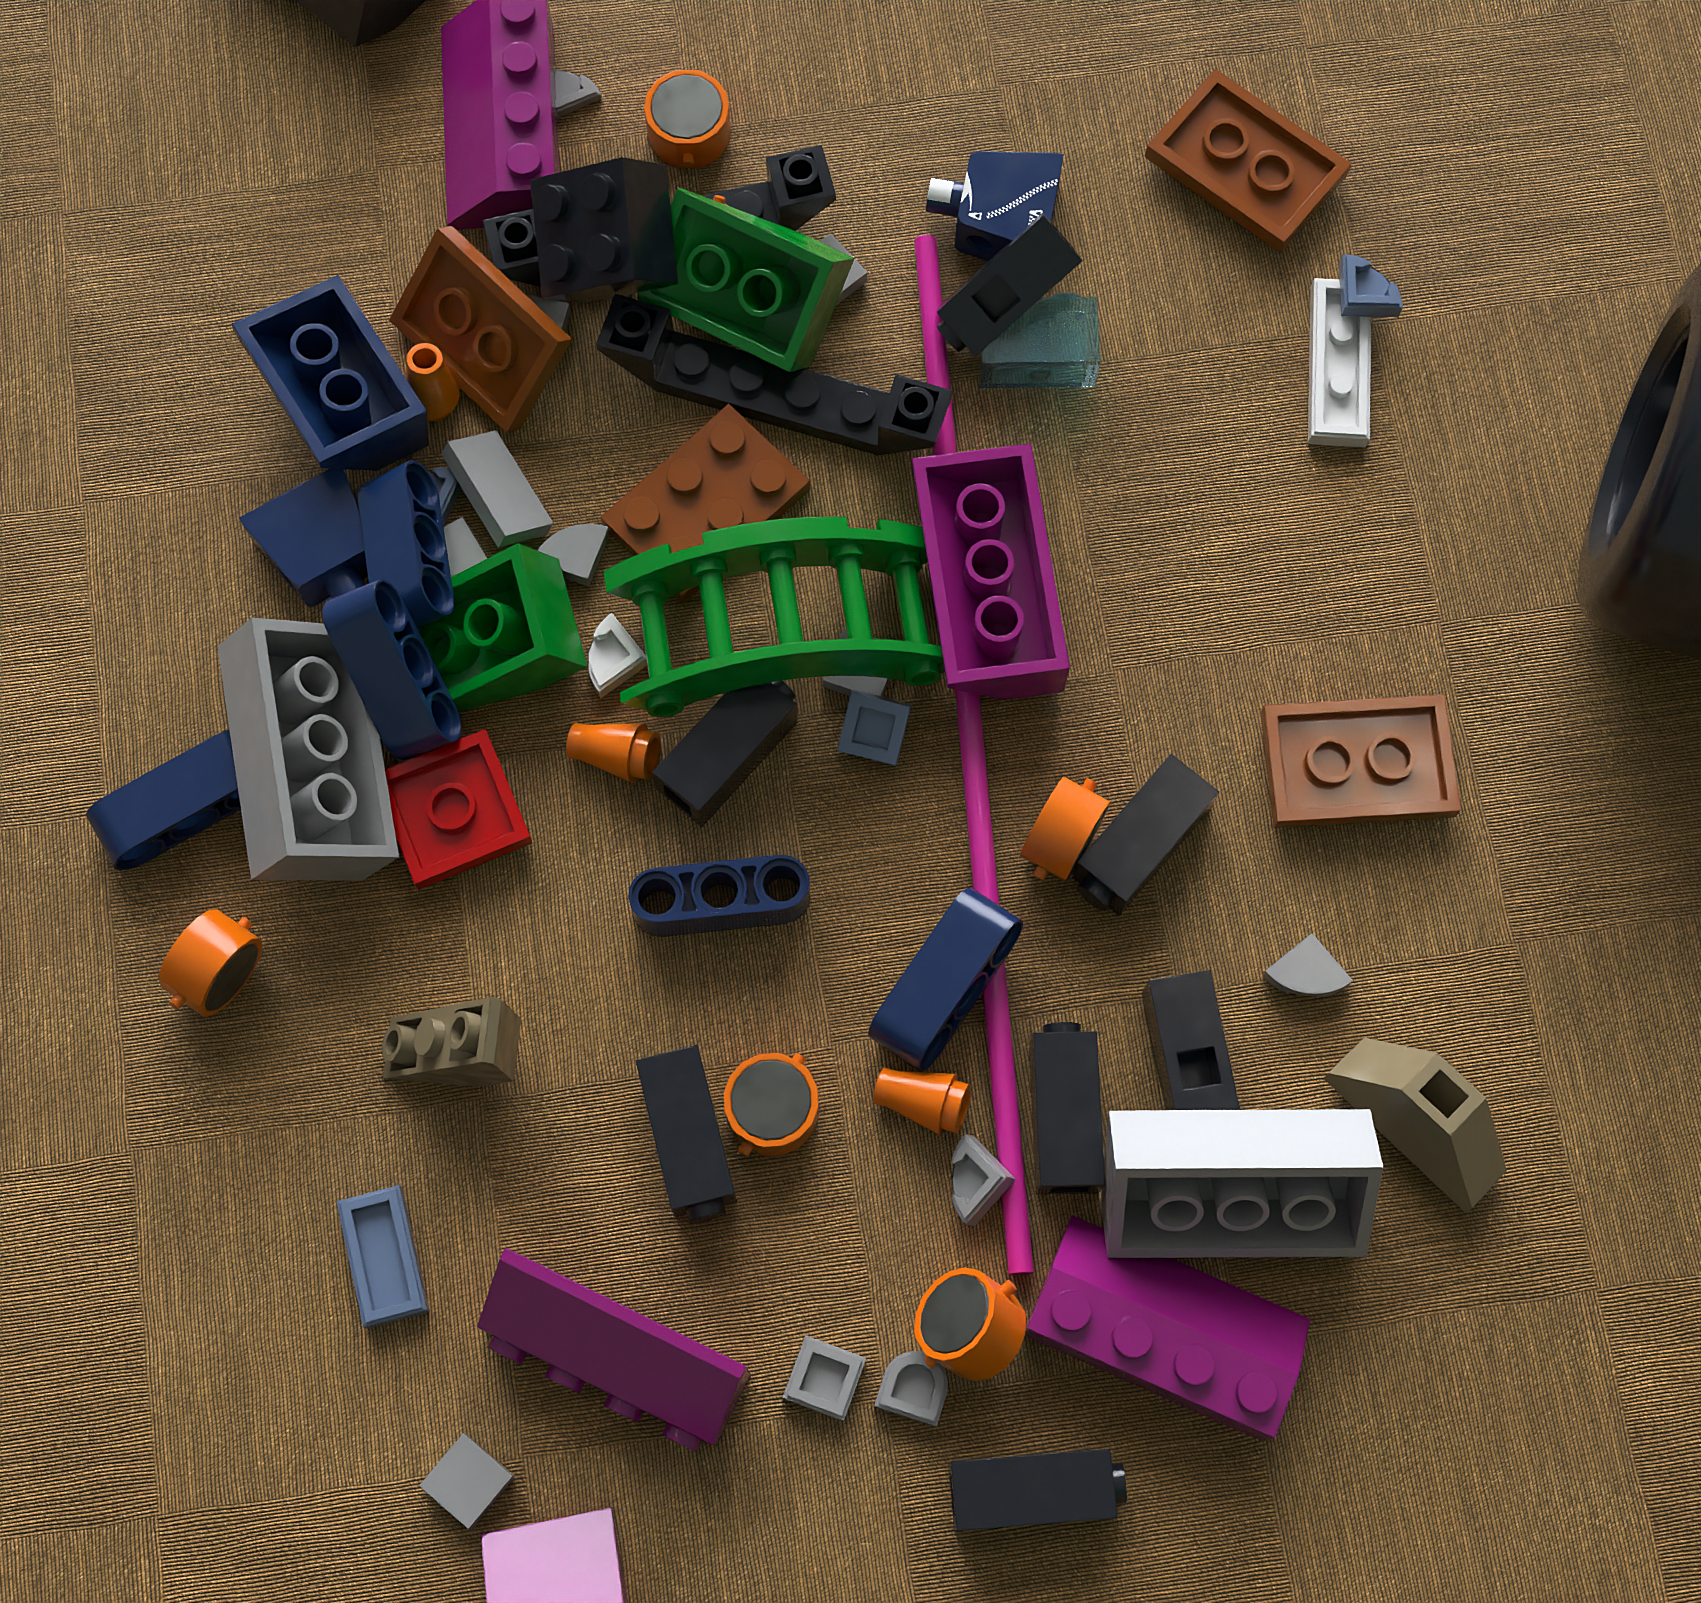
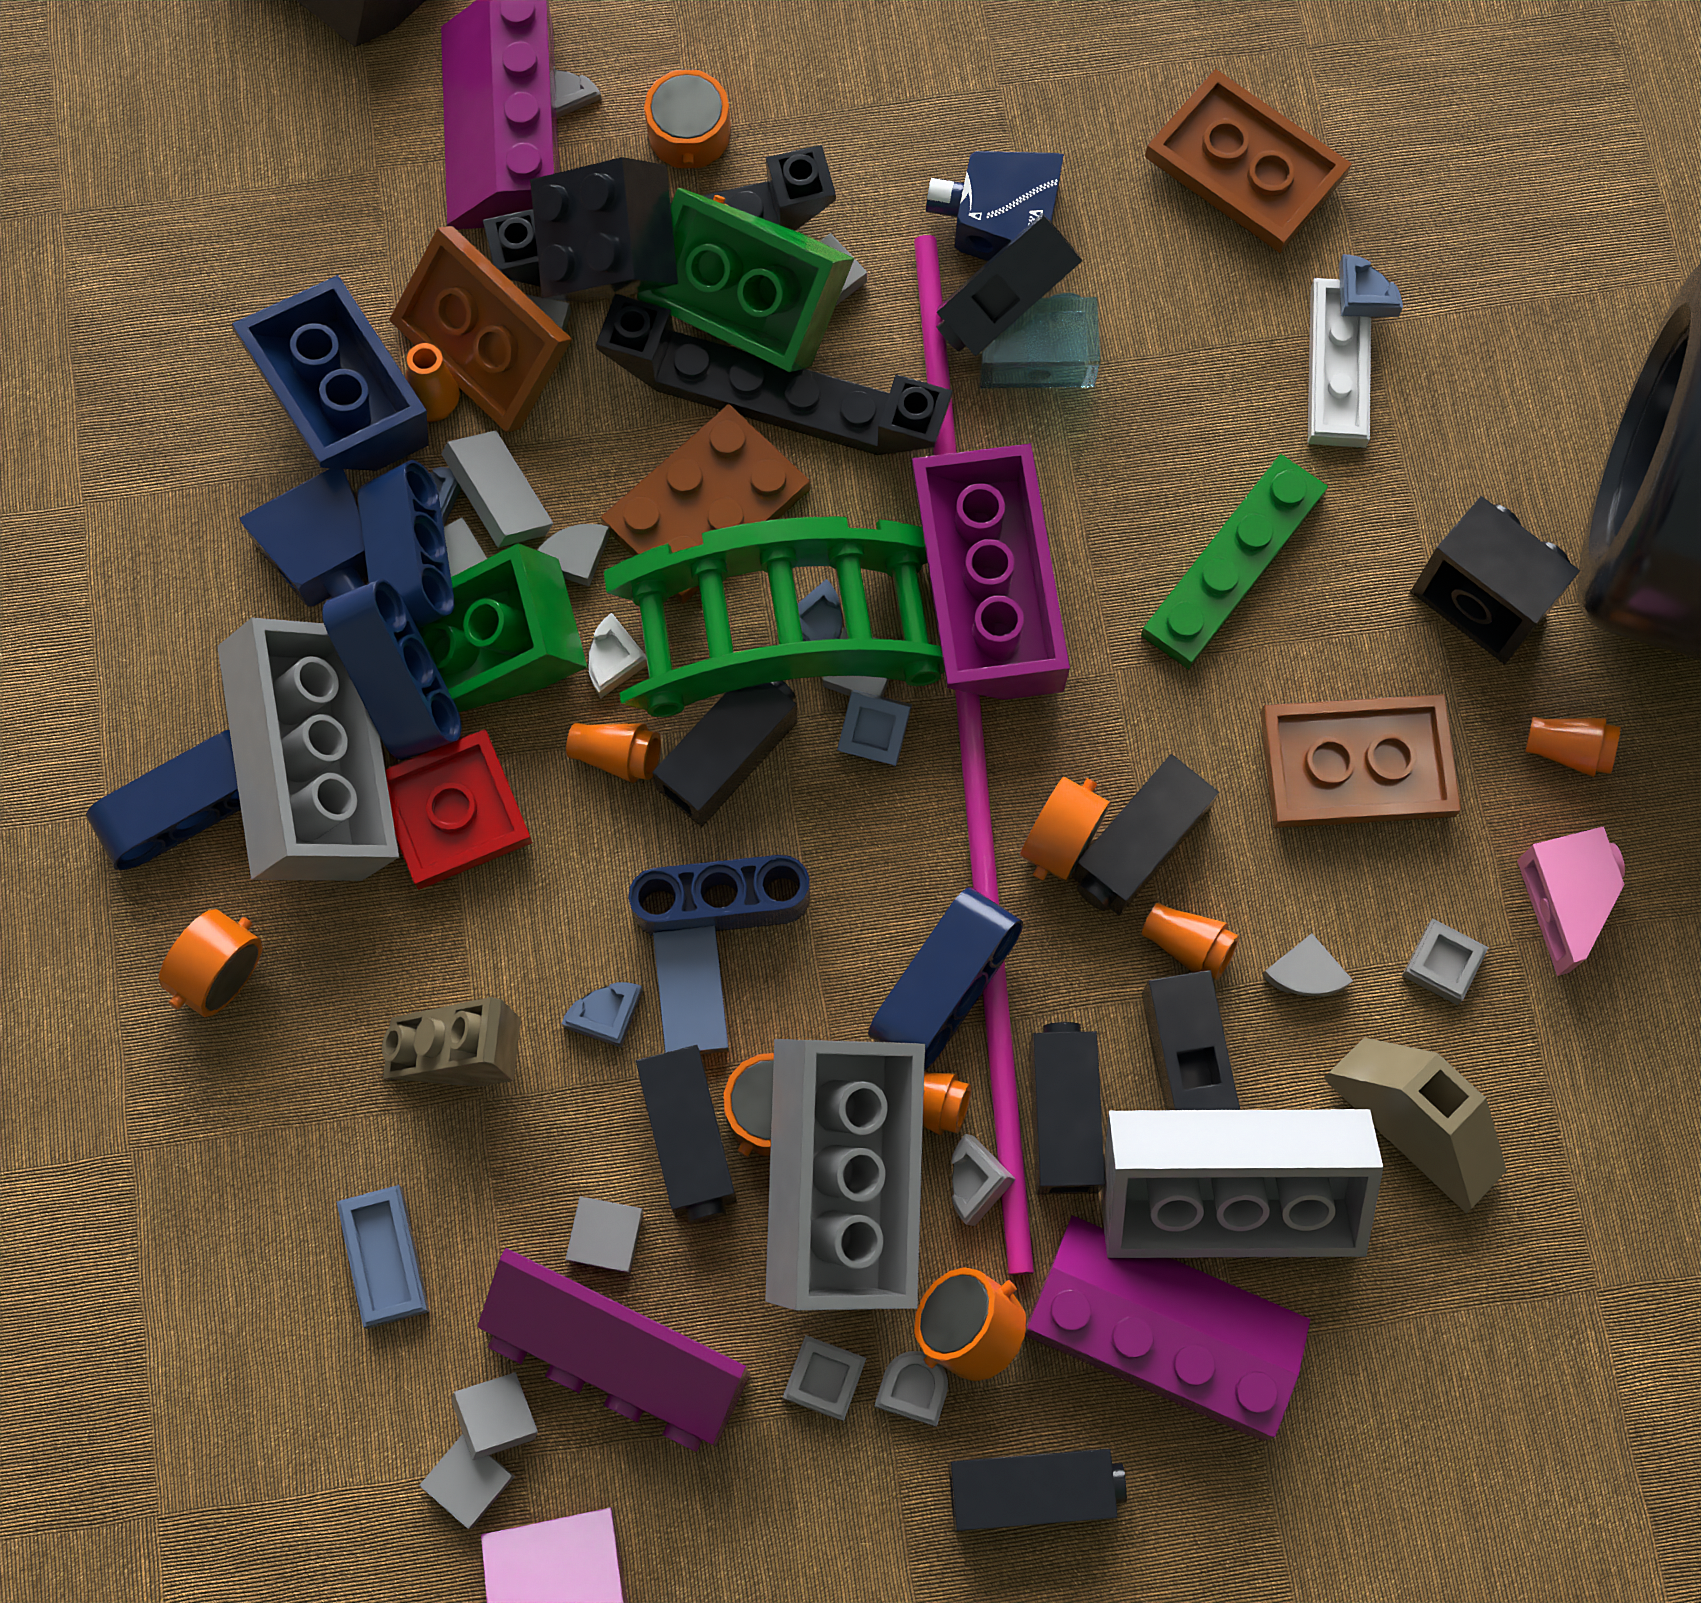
(494, 1416): none -> light grey tile
(604, 1235): none -> light grey tile
(605, 1013): none -> sand blue tile
(691, 990): none -> sand blue tile
(821, 614): none -> sand blue tile
(845, 1175): none -> light grey brick
(1192, 939): none -> orange cone
(1234, 561): none -> green plate
(1445, 961): none -> light grey tile
(1494, 579): none -> black brick
(1572, 891): none -> bright pink slope
(1575, 742): none -> orange cone

